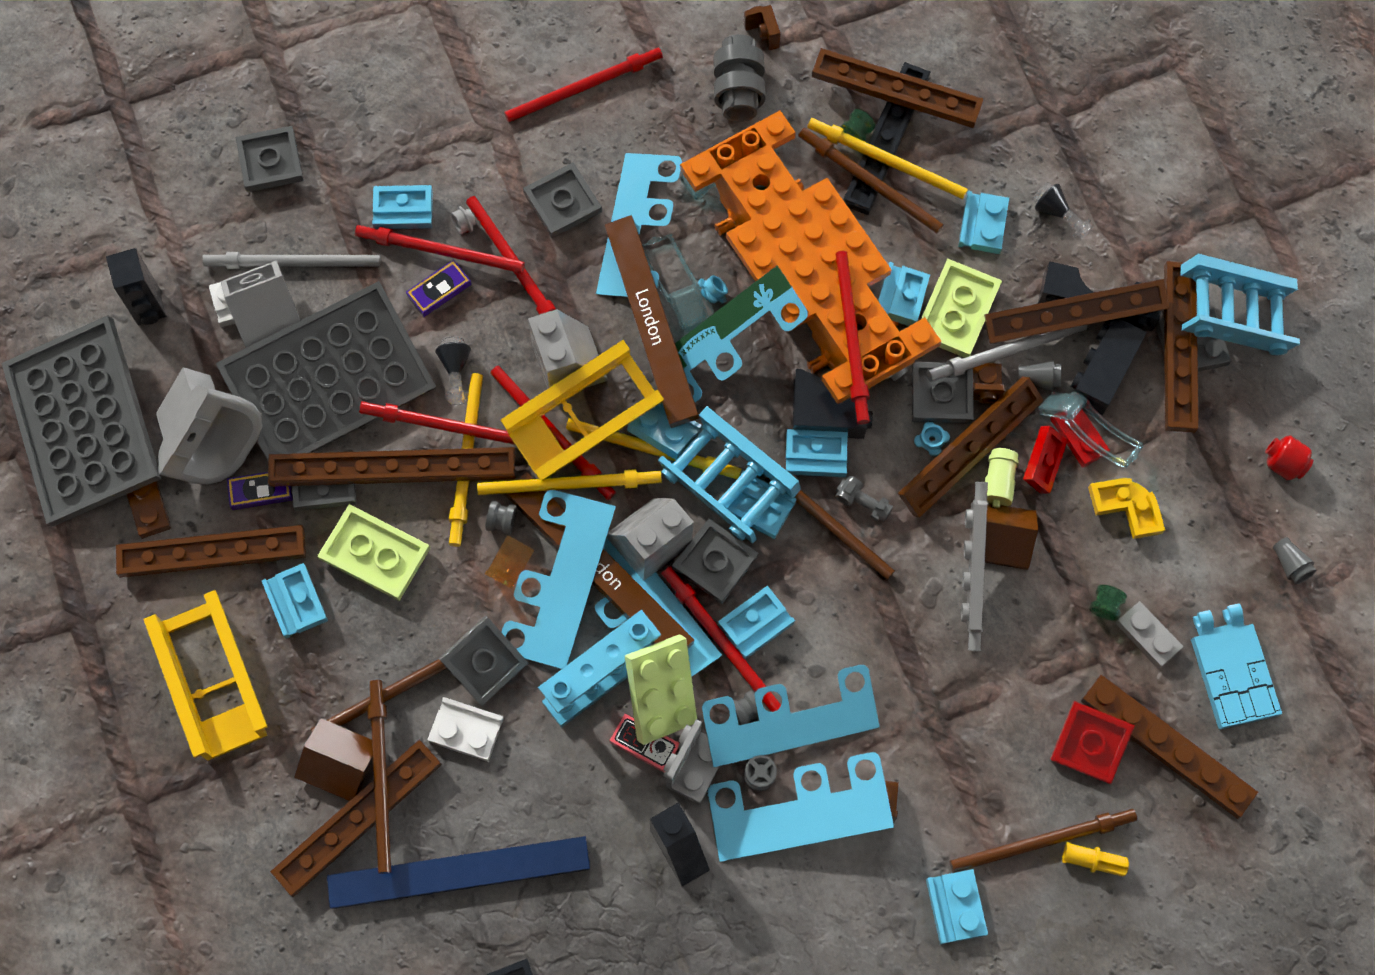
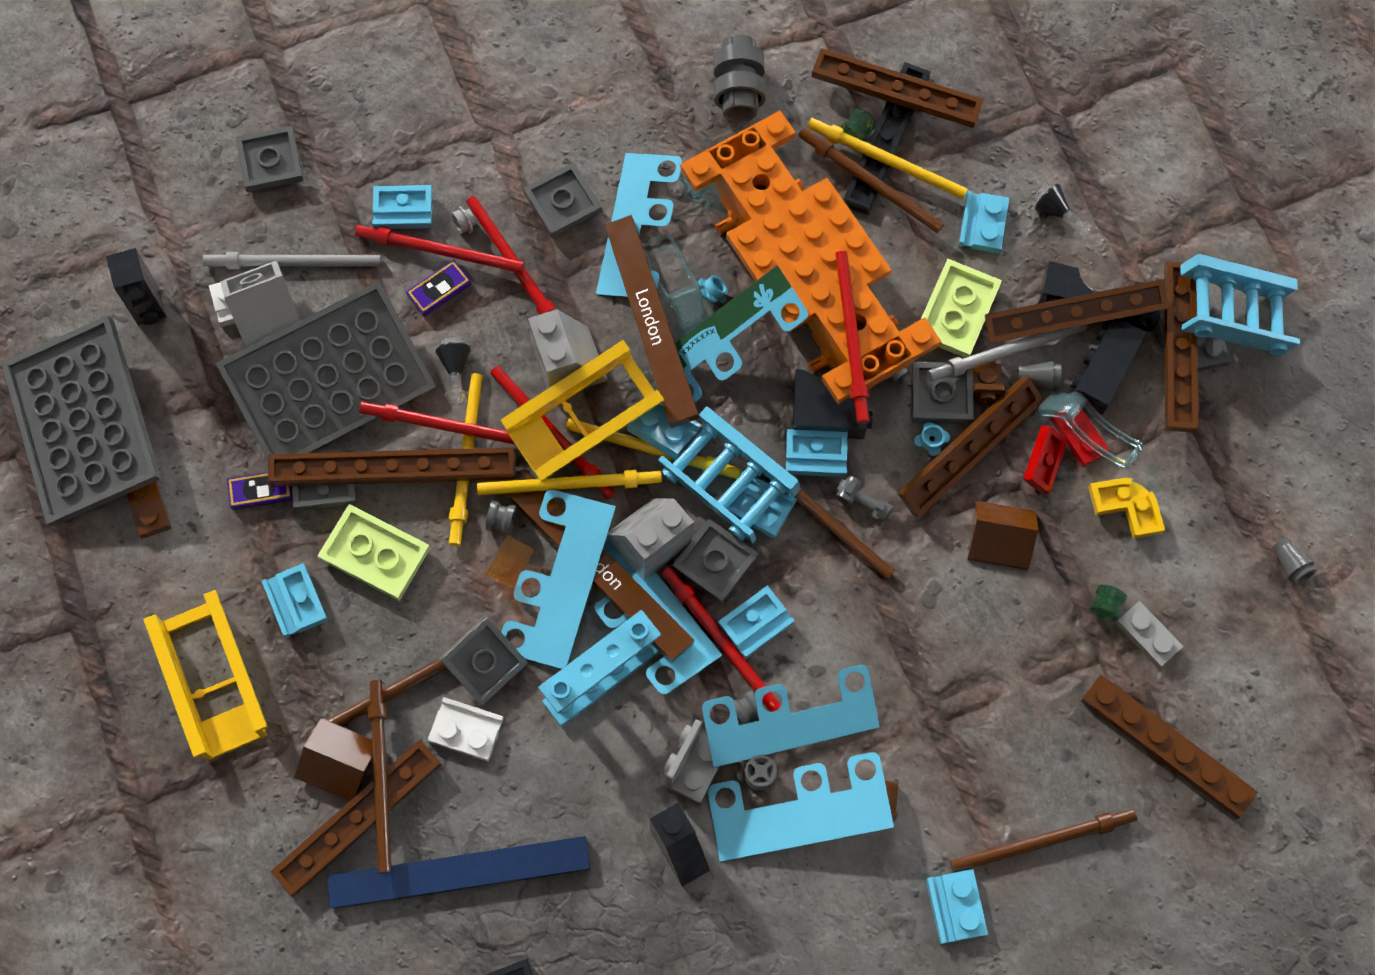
(204, 430): light grey piece -> none
(210, 551): reddish brown plate -> none
(634, 64): red bar -> none
(654, 753): tile -> none
(661, 689): yellowish green plate -> none
(765, 21): reddish brown bracket -> none
(903, 294): medium azure plate -> none
(974, 579): light grey plate -> none
(1001, 476): yellowish green piece -> none
(1092, 742): red tile -> none
(1095, 859): yellow axle -> none
(1234, 669): medium azure tile -> none
(1289, 457): red head -> none

